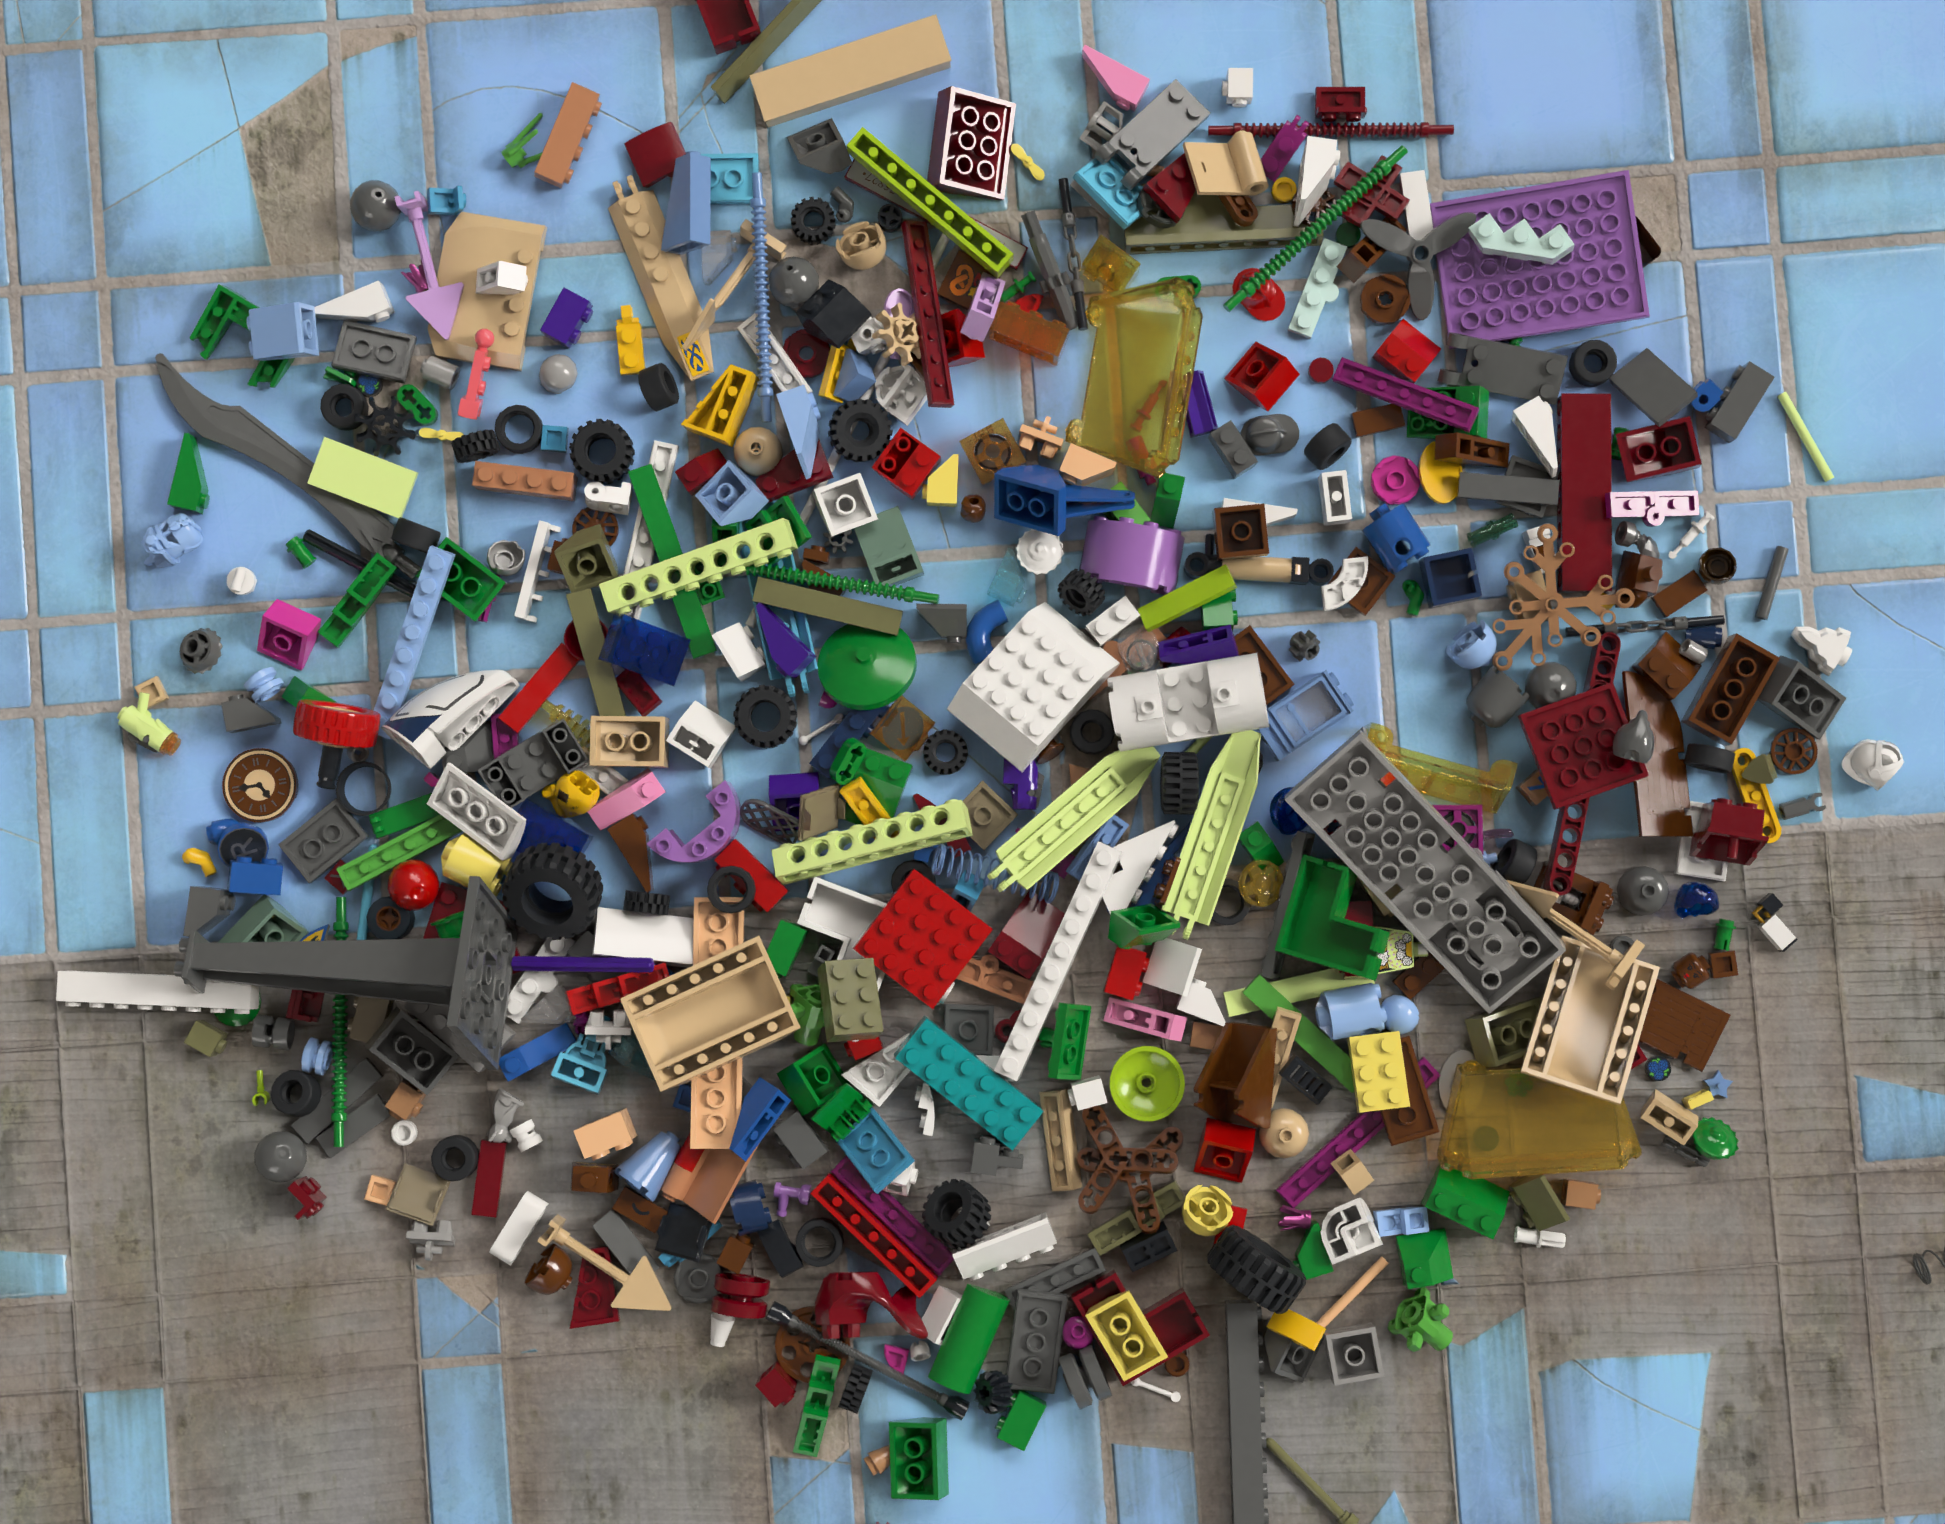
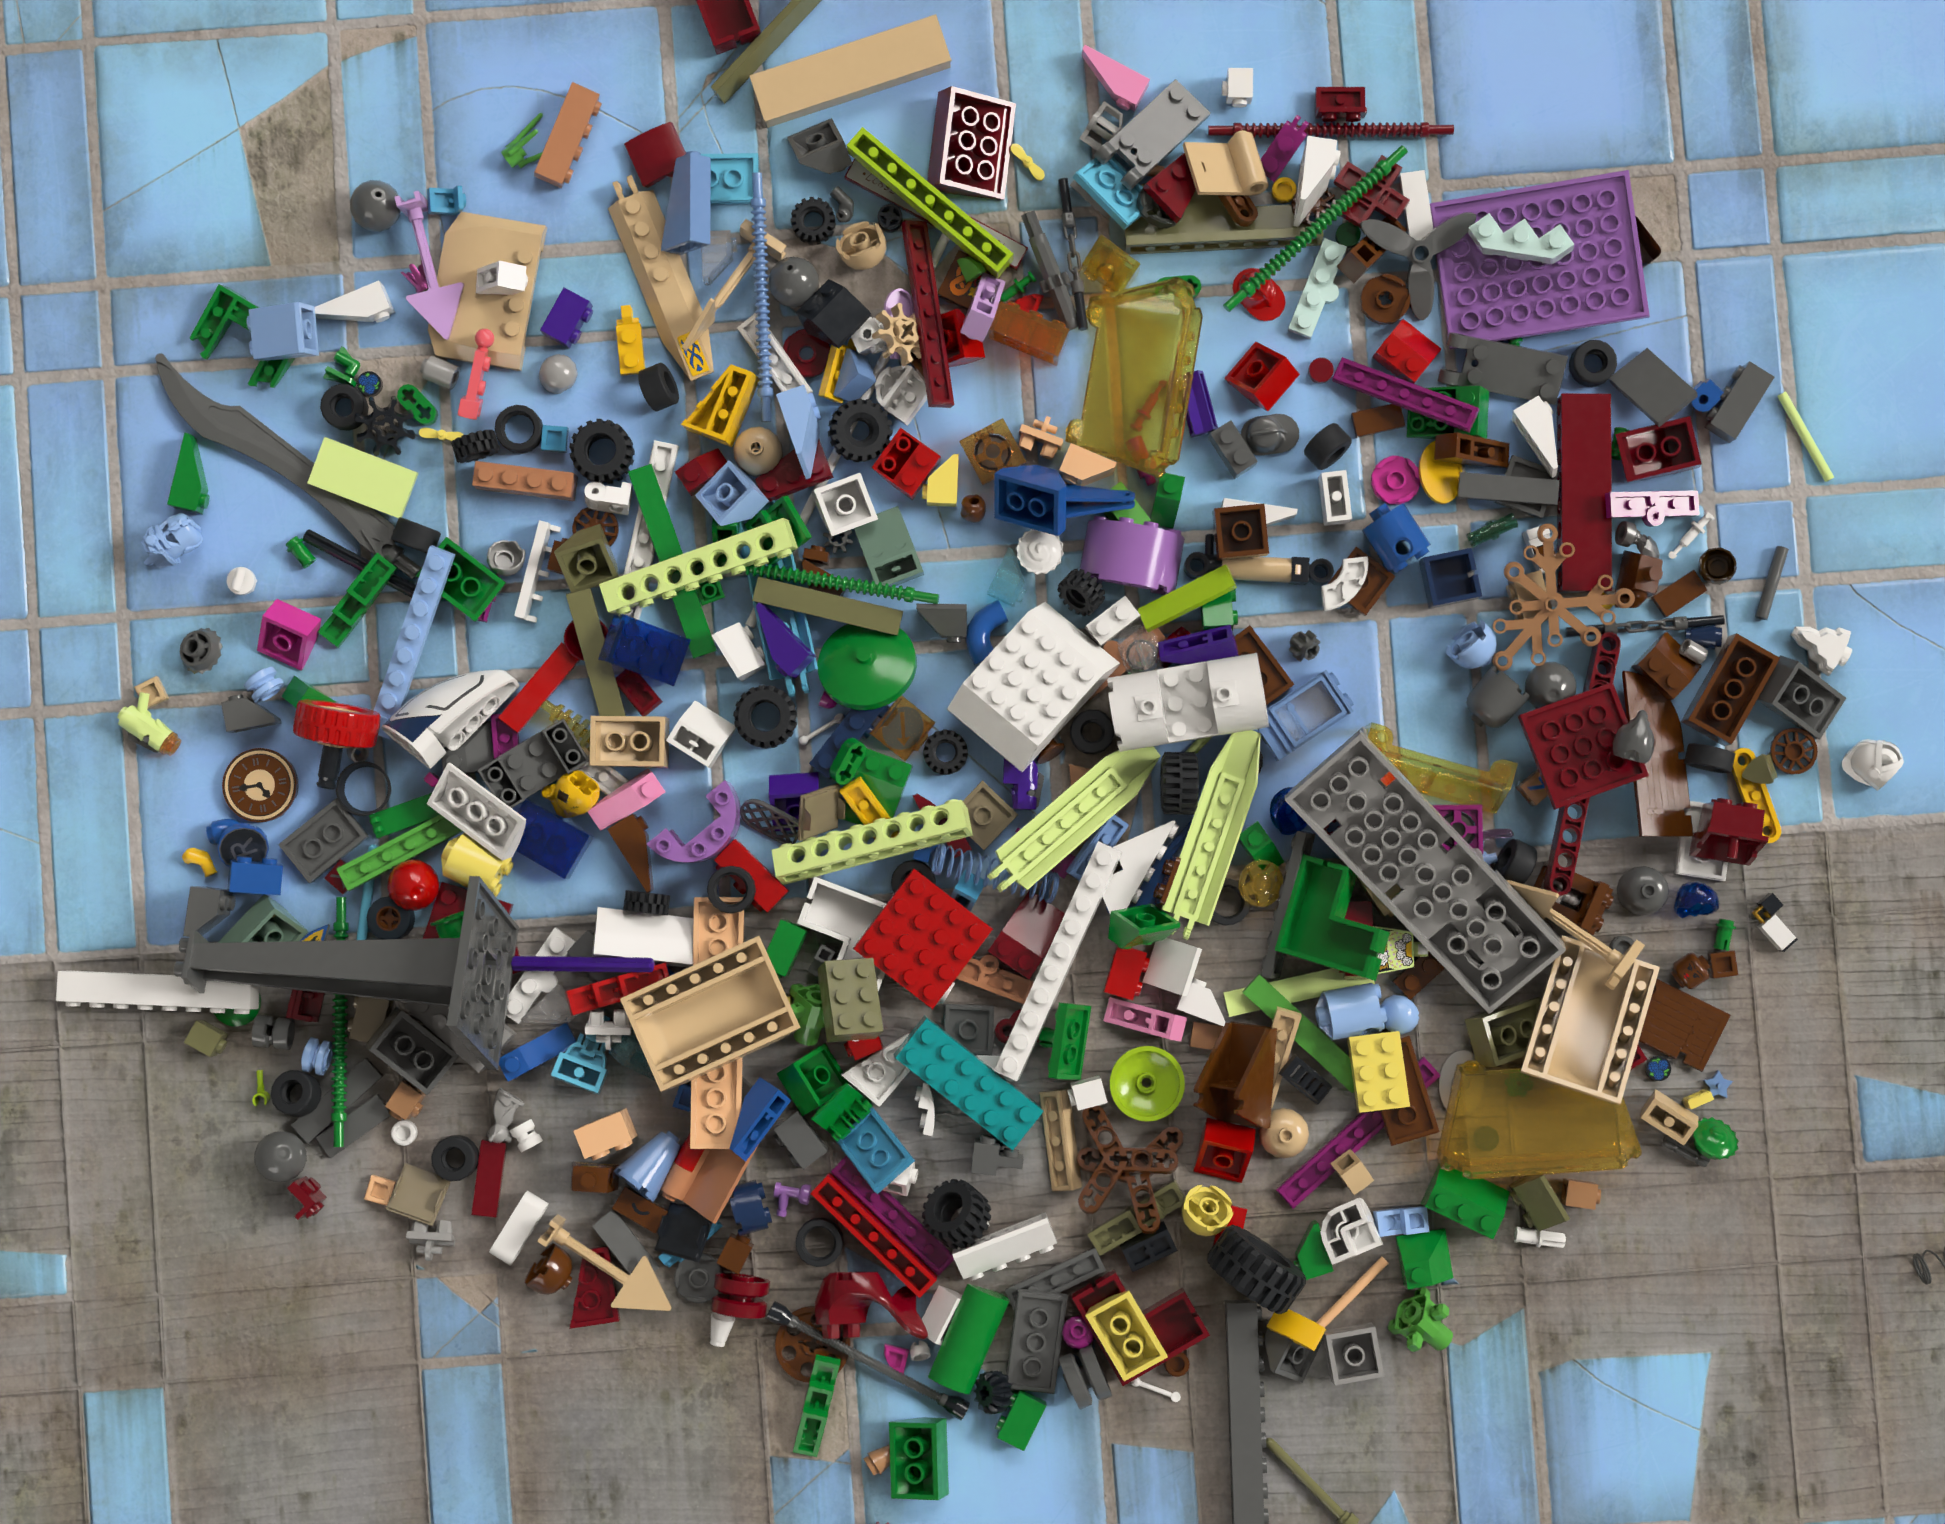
(374, 351): dark grey tile -> none
(563, 868): black tyre -> none
(580, 1022): magenta arm -> none
(777, 1385): dark red brick -> none
(780, 1249): black slope -> none
(855, 1388): black tyre -> none
(970, 268): none -> bright green tile
(1301, 1218): flat silver piece -> none
(1415, 596): green arm -> none
(1800, 807): dark grey bar -> none

